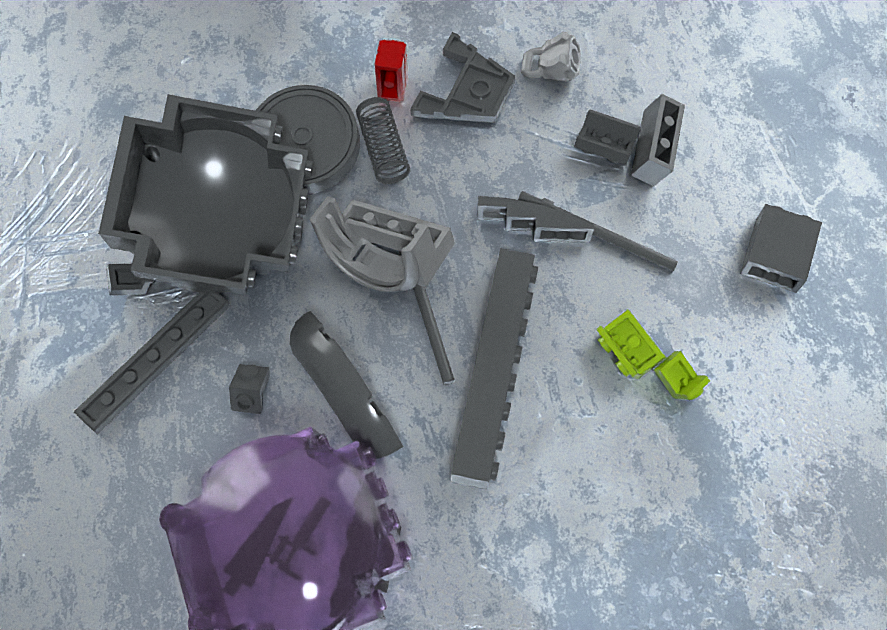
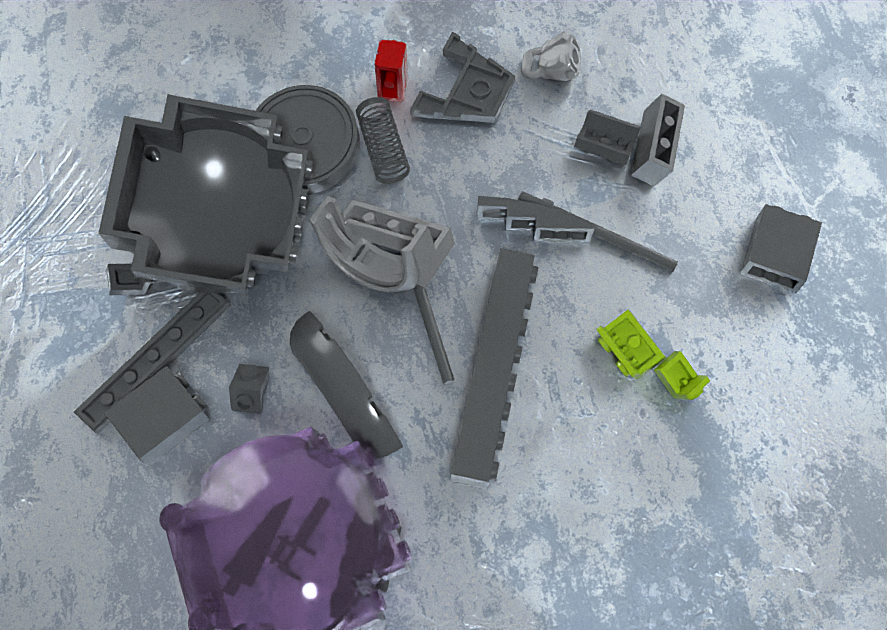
(158, 415): none -> dark grey brick

